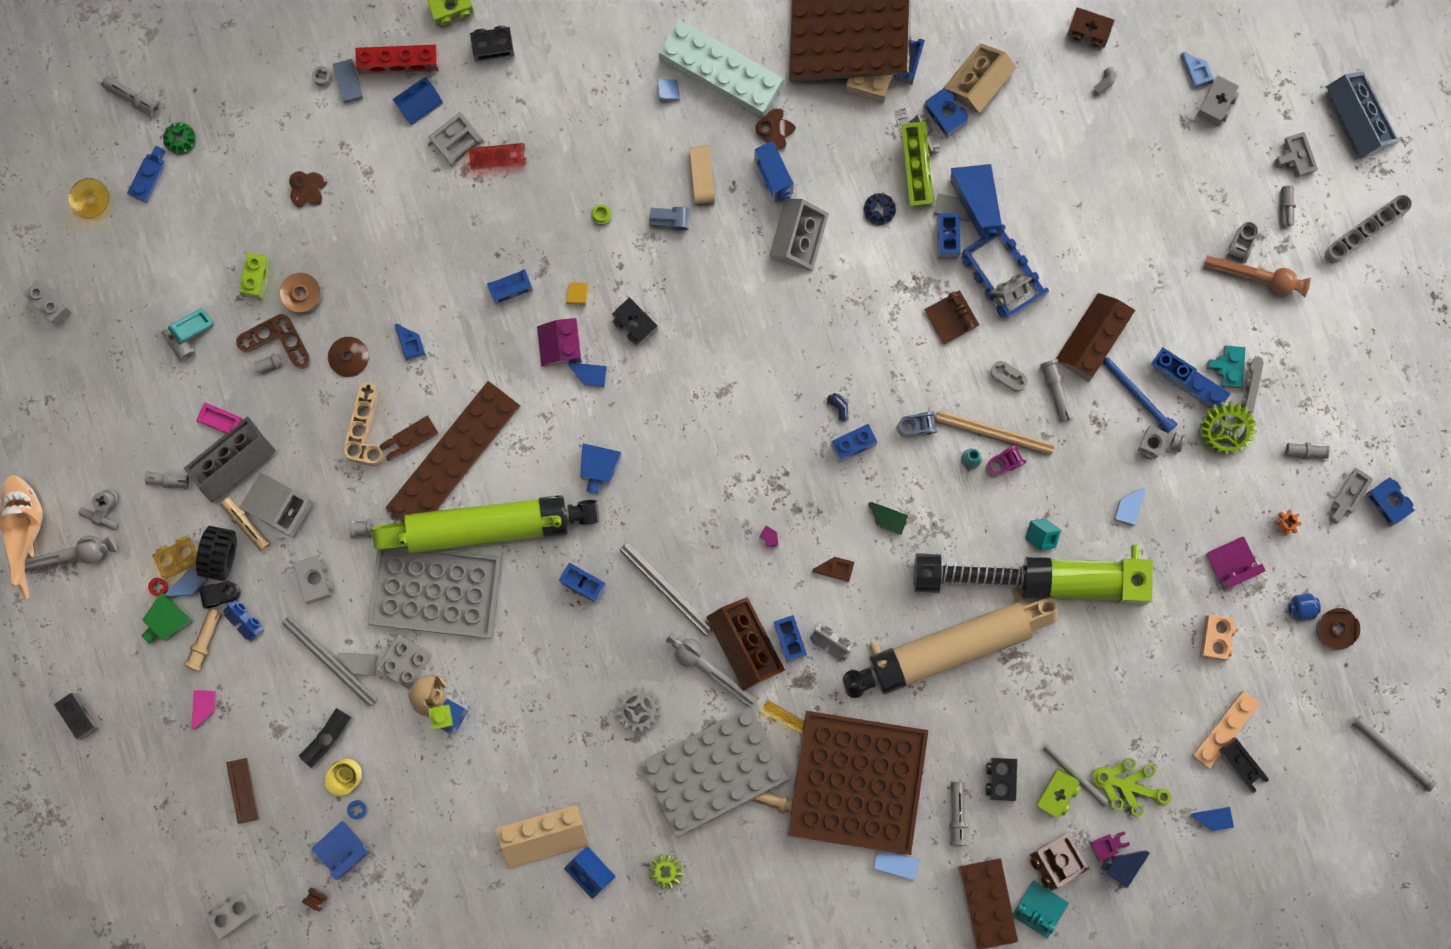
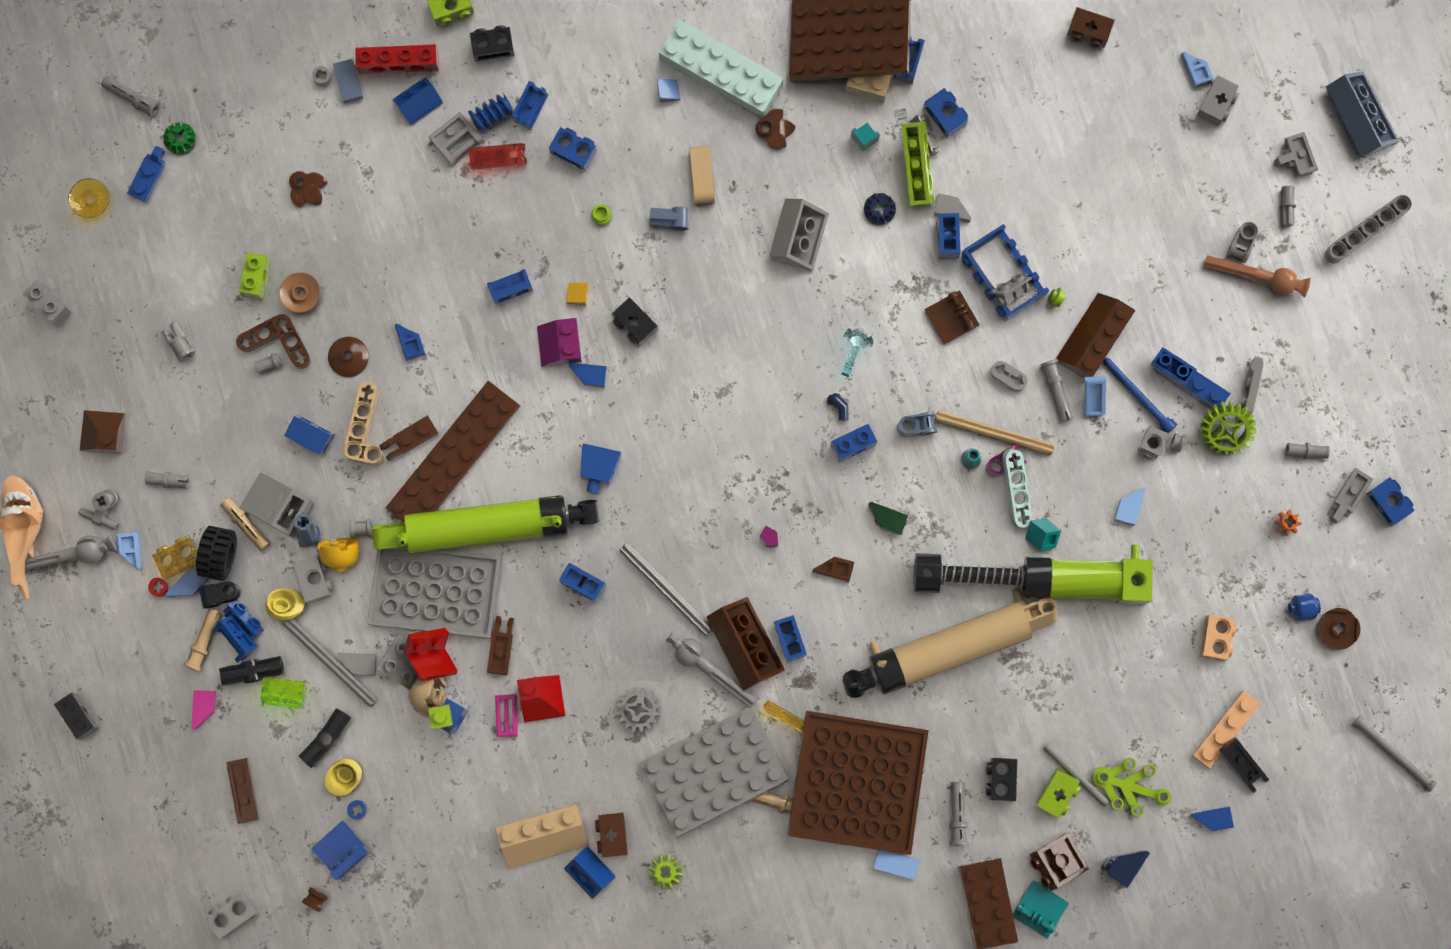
(102, 432): none -> reddish brown slope
(130, 548): none -> light blue tile
(164, 619): green torso -> none
(190, 326): teal tile -> none
(218, 418): dark pink tile -> none
(229, 459): flat silver slope -> none
(236, 637): none -> blue hinge
(251, 671): none -> black piece
(283, 692): none -> clear neon green hinge
(284, 604): none -> light yellow hat
(307, 532): none -> sand blue piece
(309, 434): none -> blue hinge
(339, 553): none -> yellow cylinder
(428, 654): none -> red bracket
(491, 112): none -> blue piece
(500, 648): none -> reddish brown hinge
(507, 733): none -> dark pink tile
(529, 106): none -> blue hinge
(541, 698): none -> red slope
(569, 152): none -> blue brick
(617, 824): none -> reddish brown brick
(773, 171): blue window -> none
(838, 644): light grey hinge -> none
(858, 337): none -> clear light blue piece
(865, 136): none -> teal panel
(979, 198): blue slope -> none
(980, 77): tan slope -> none
(1020, 487): none -> light aqua beam
(1056, 297): none -> lime plate
(1094, 396): none -> light blue tile
(1107, 847): magenta plate -> none
(1108, 81): light grey arm -> none
(1230, 366): teal hinge -> none
(1234, 563): magenta bracket -> none

